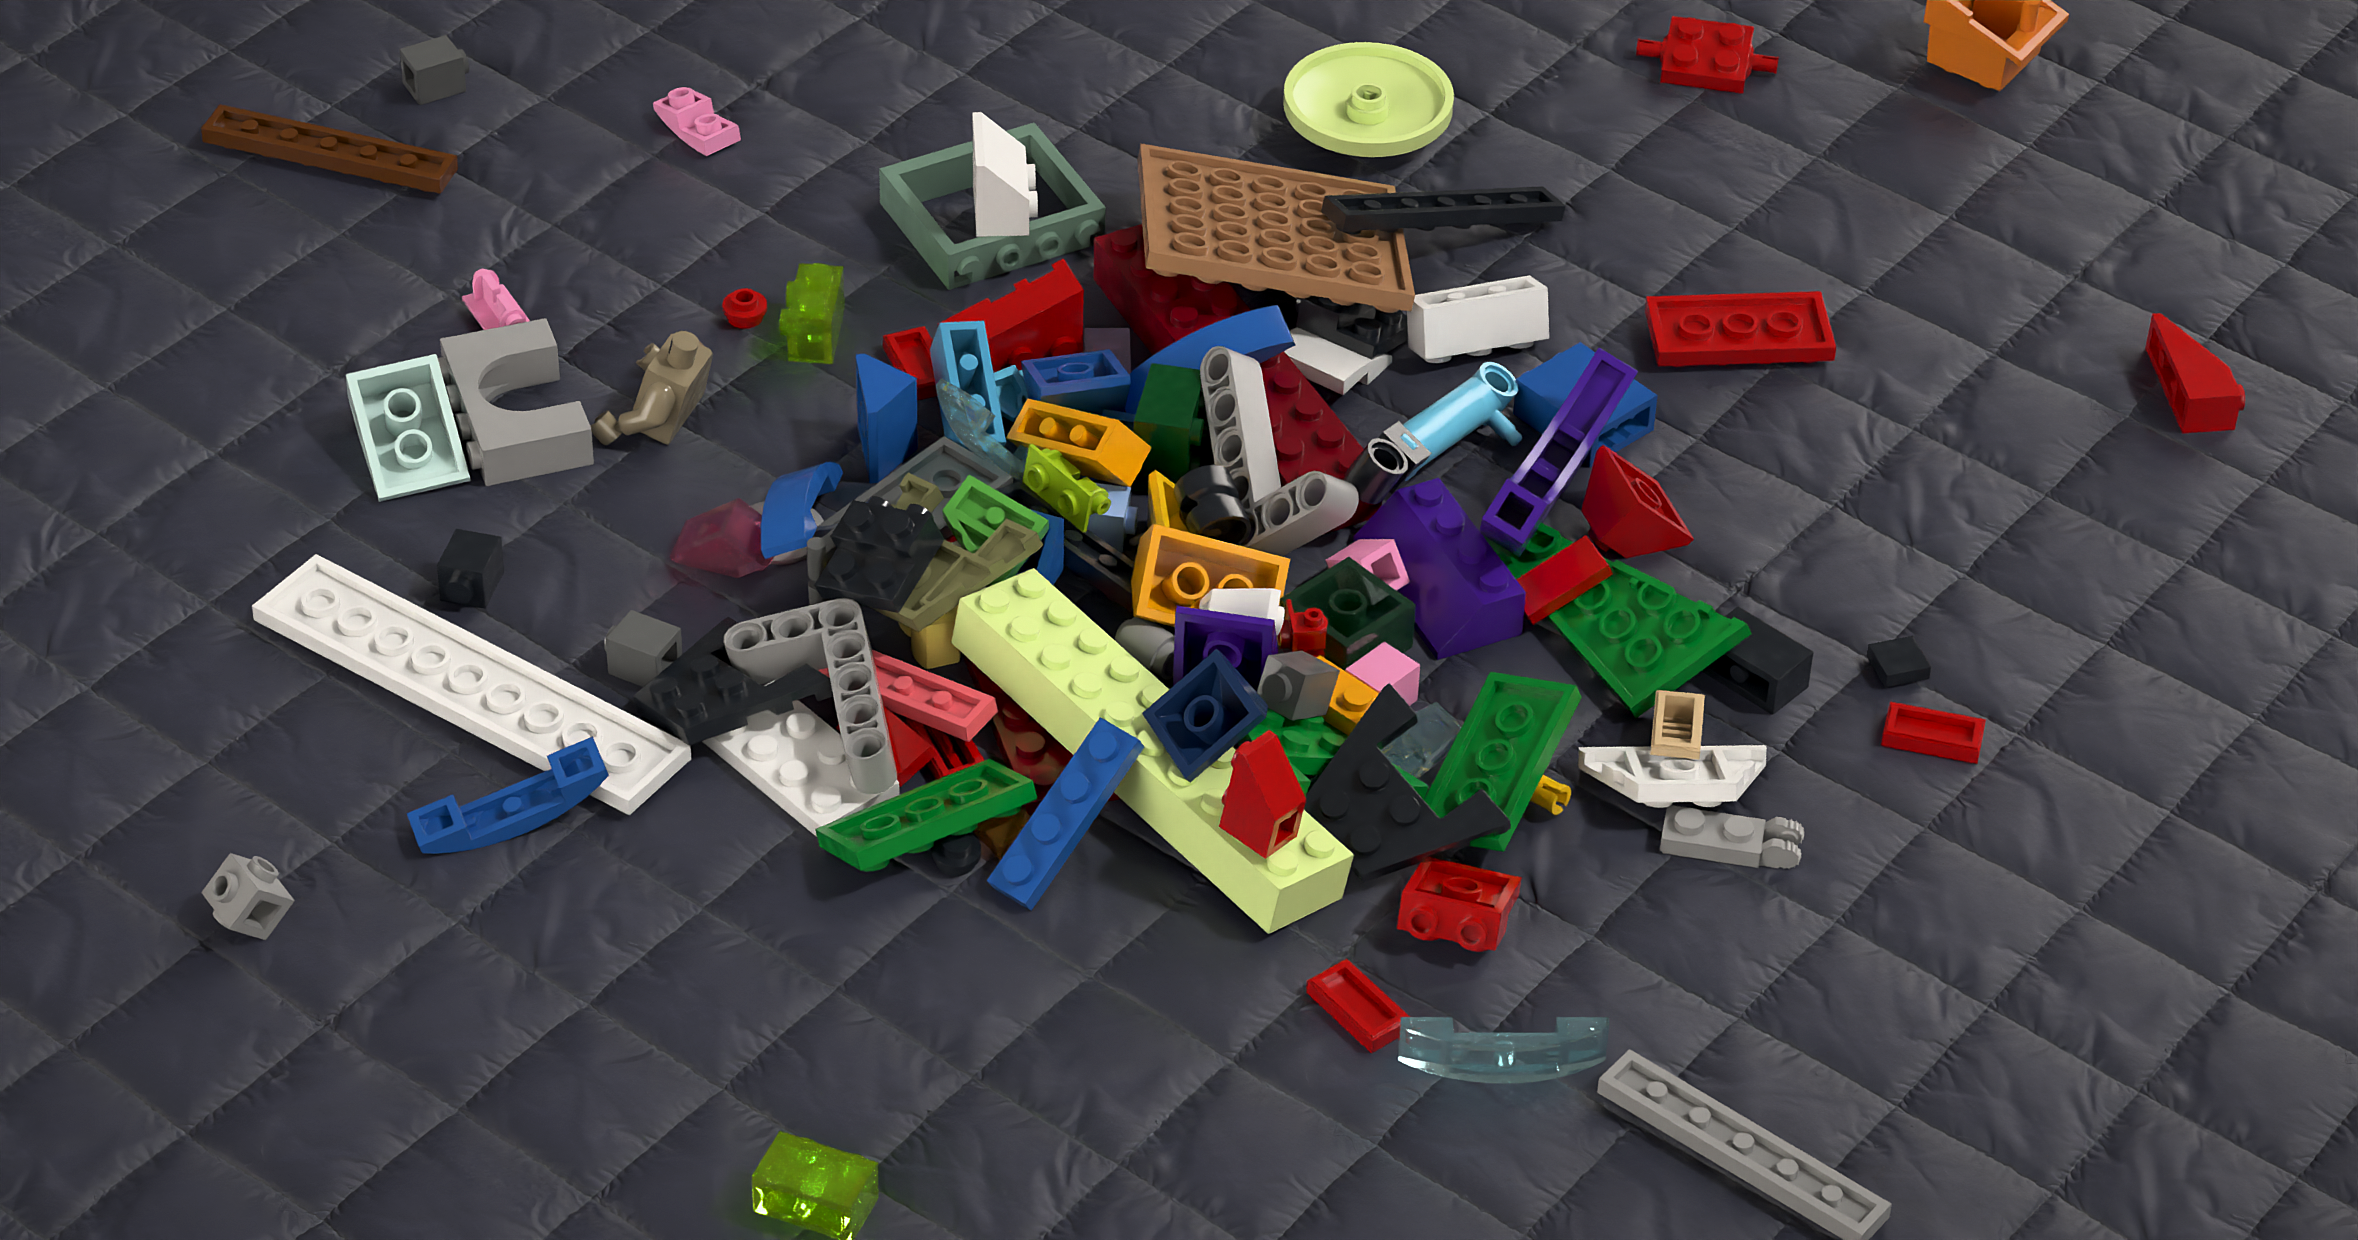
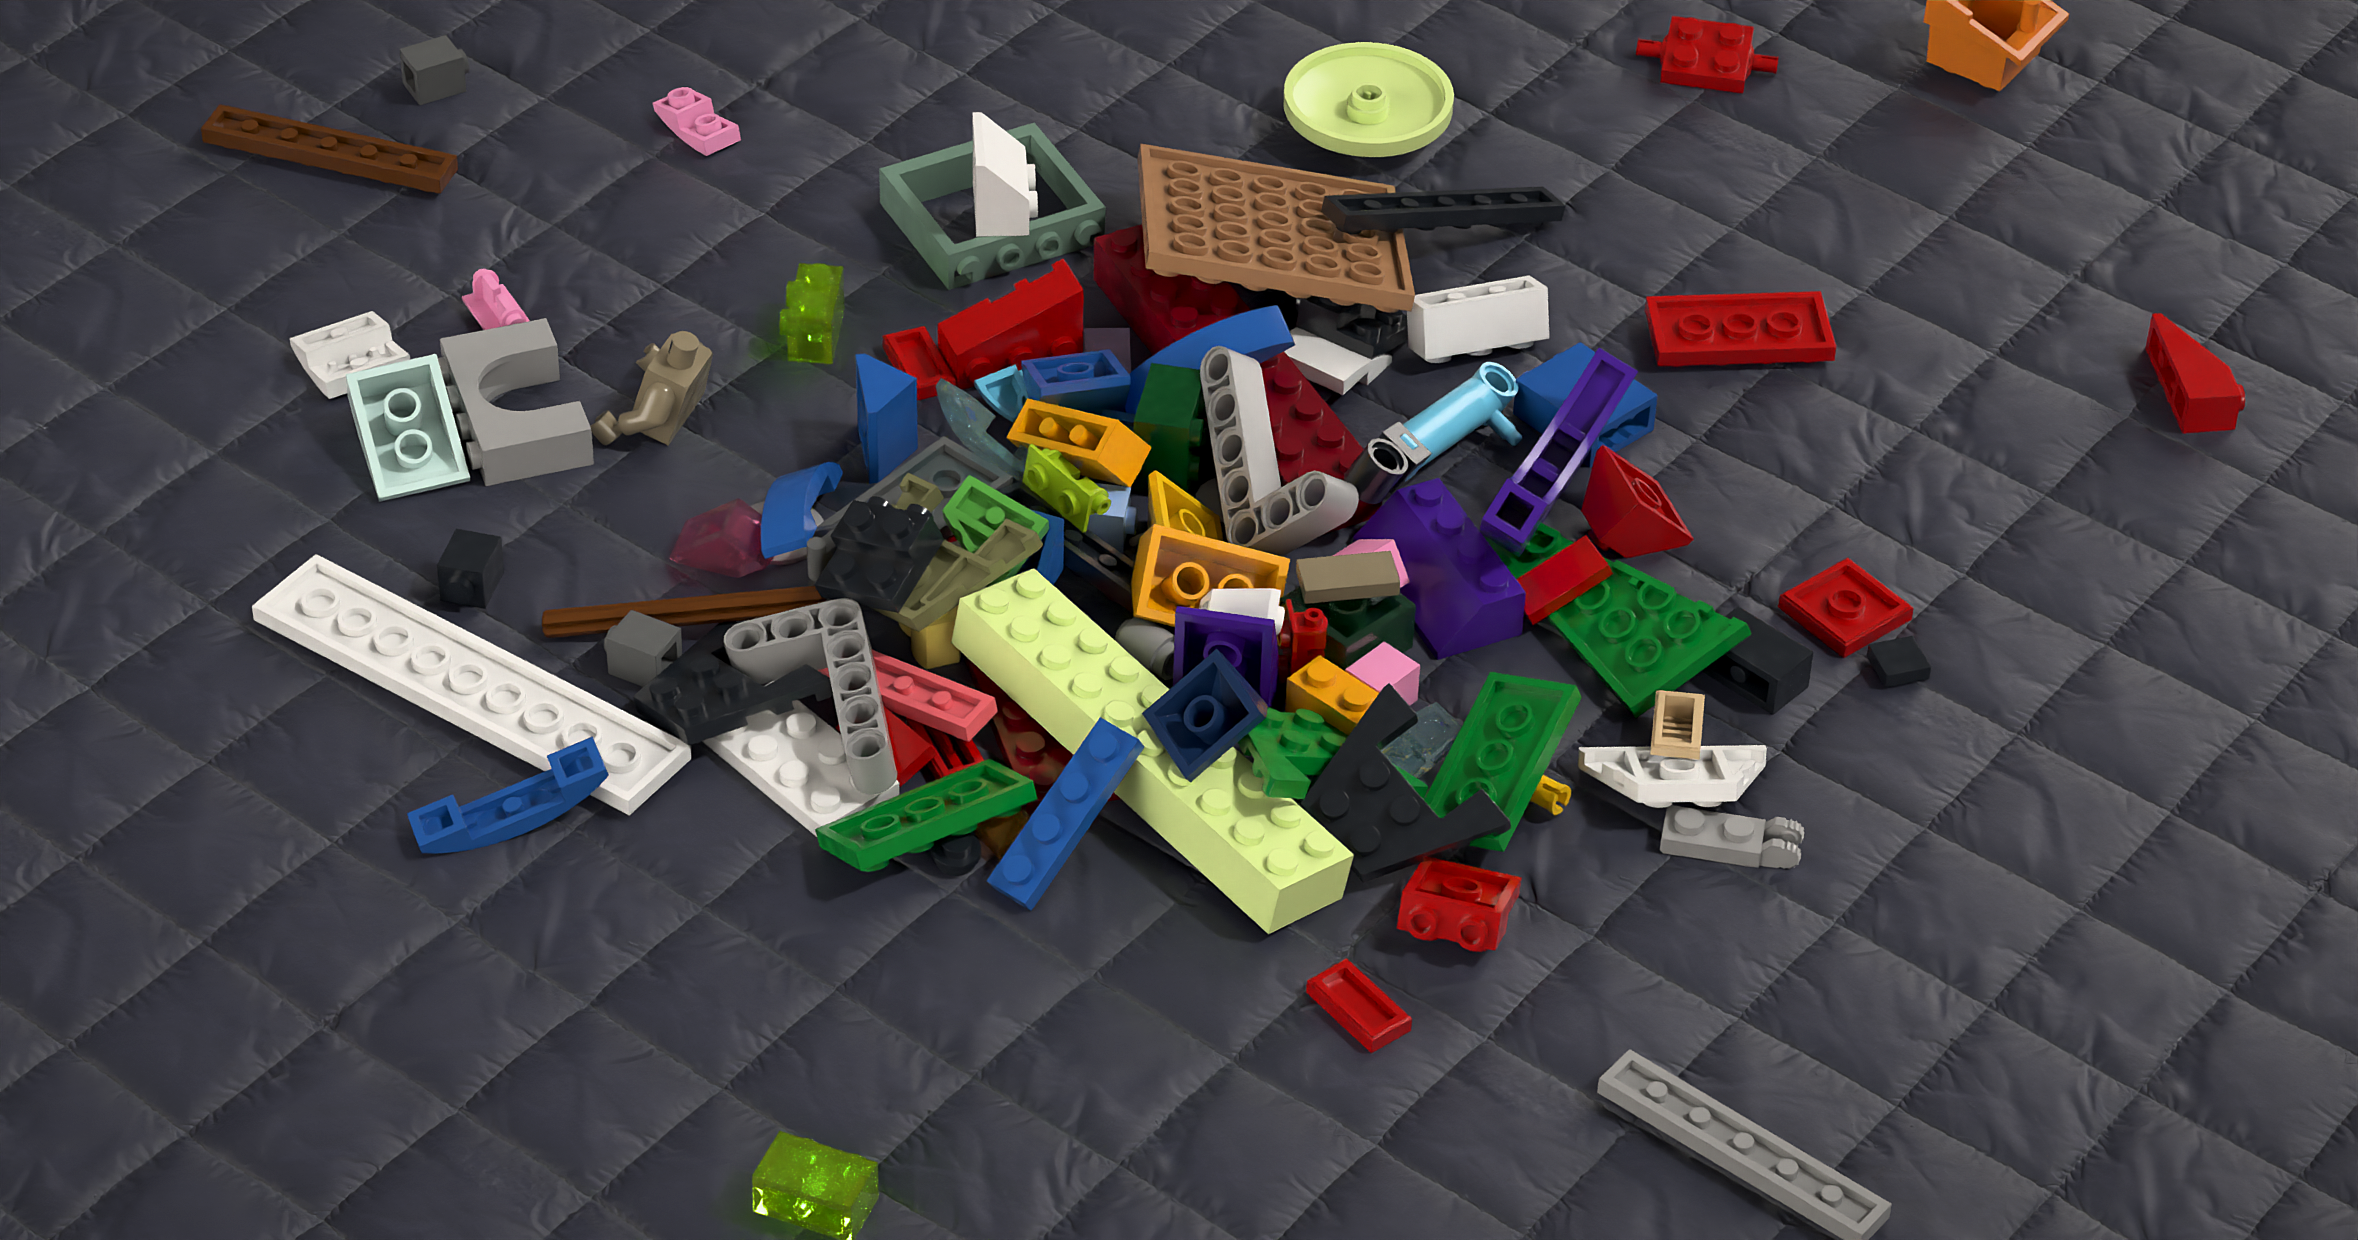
(247, 896): light grey brick -> none
(344, 349): none -> white slope
(679, 611): none -> reddish brown axle
(744, 308): red plate -> none
(963, 359): dark azure brick -> none
(1212, 505): black wheel -> none
(1263, 796): red slope -> none
(1297, 685): dark grey brick -> none
(1347, 577): none -> dark tan tile
(1502, 1057): clear light blue slope -> none
(1845, 607): none -> red tile
(1933, 732): red tile -> none

